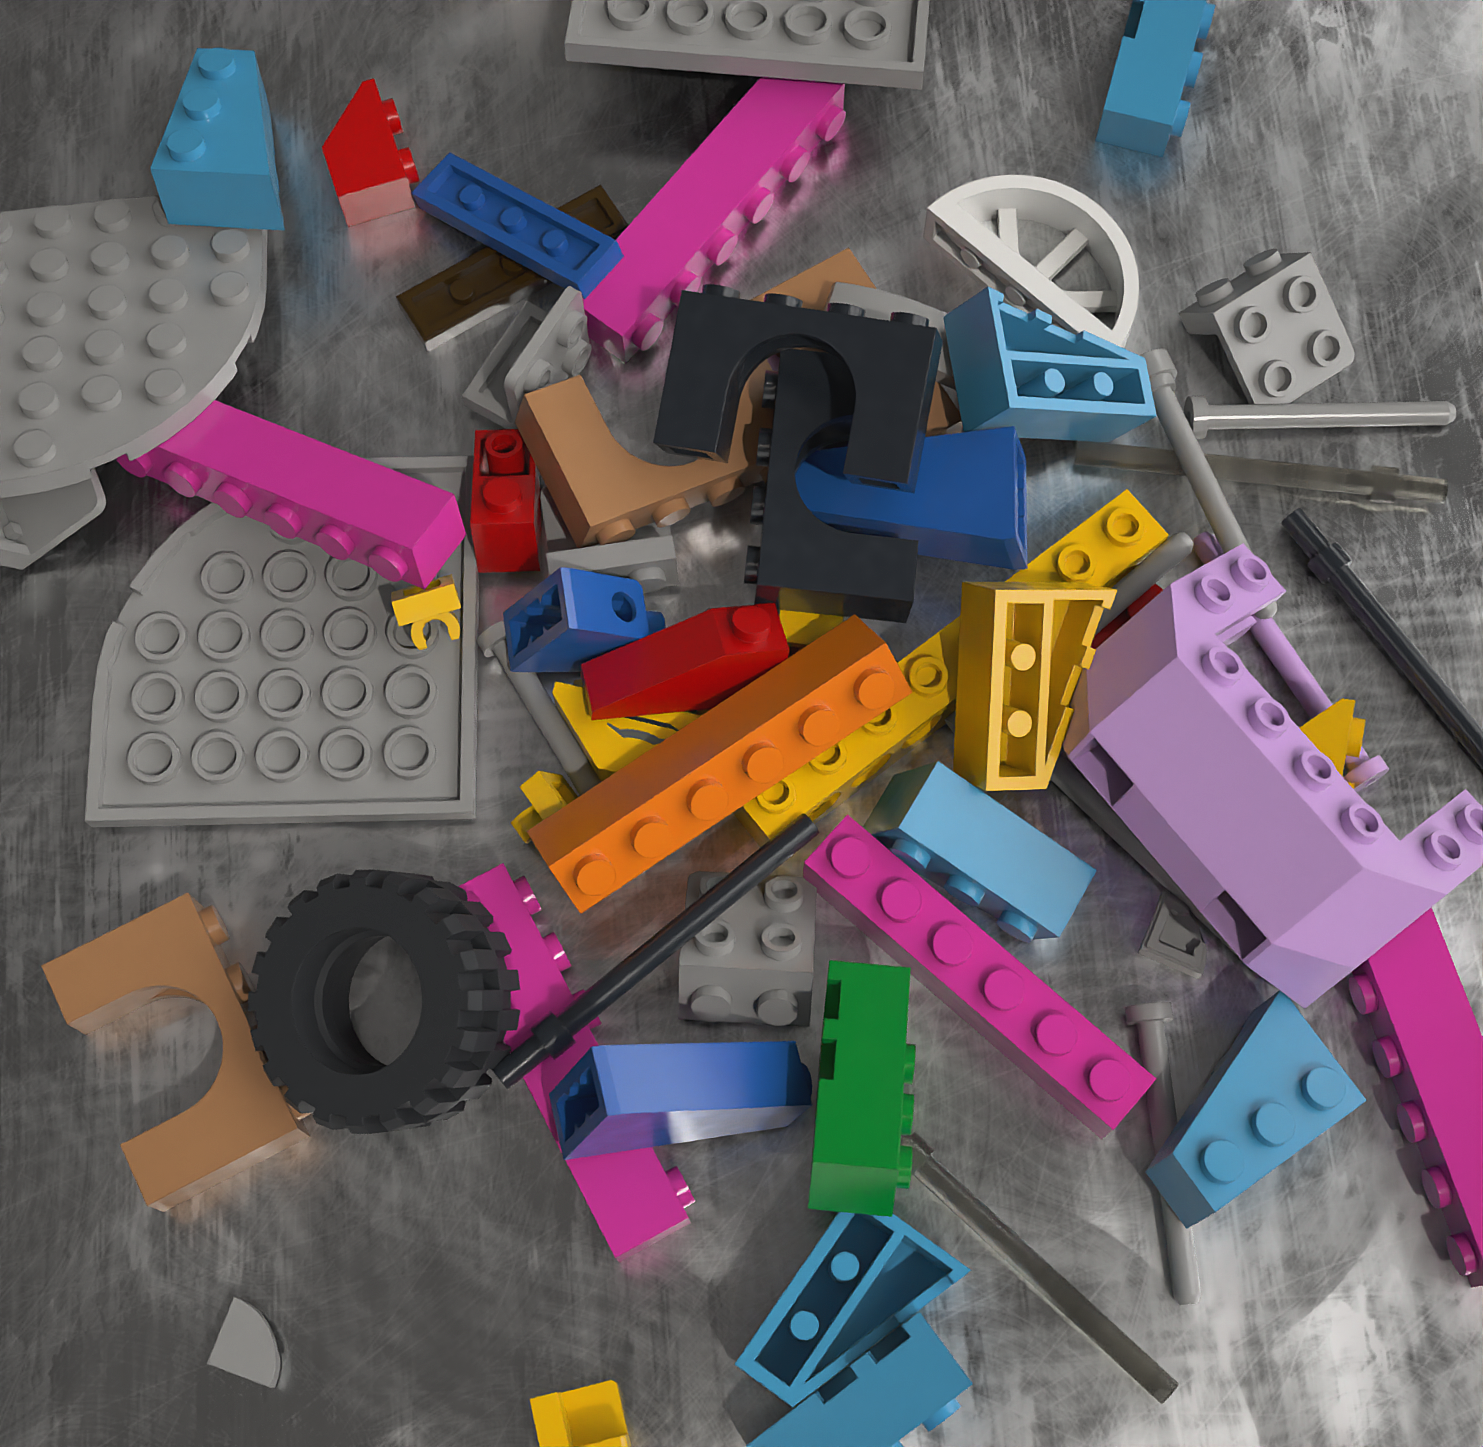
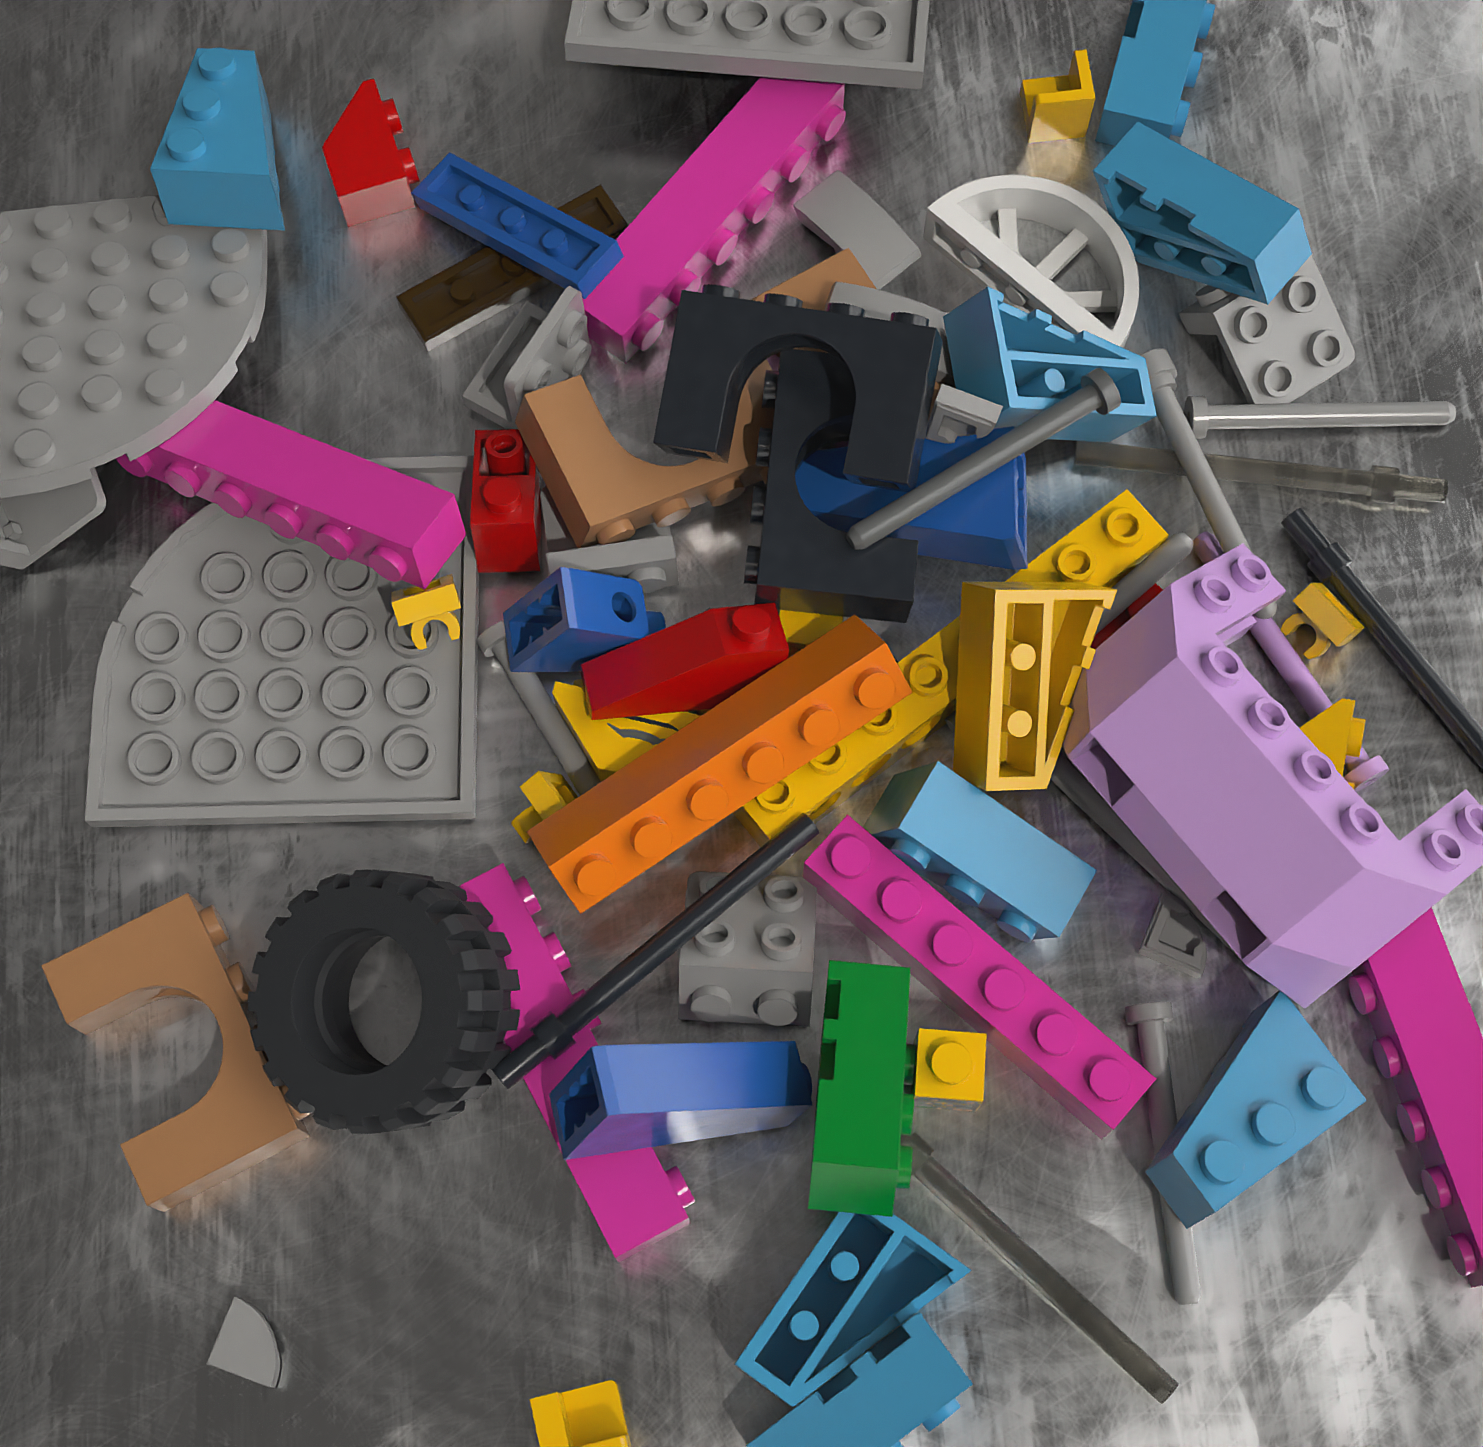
(852, 219): none -> light grey slope
(949, 1070): none -> yellow brick
(960, 414): none -> light grey tile
(1059, 104): none -> yellow panel
(1096, 394): none -> dark grey bar
(1200, 217): none -> dark azure wedge
(1326, 615): none -> yellow tile

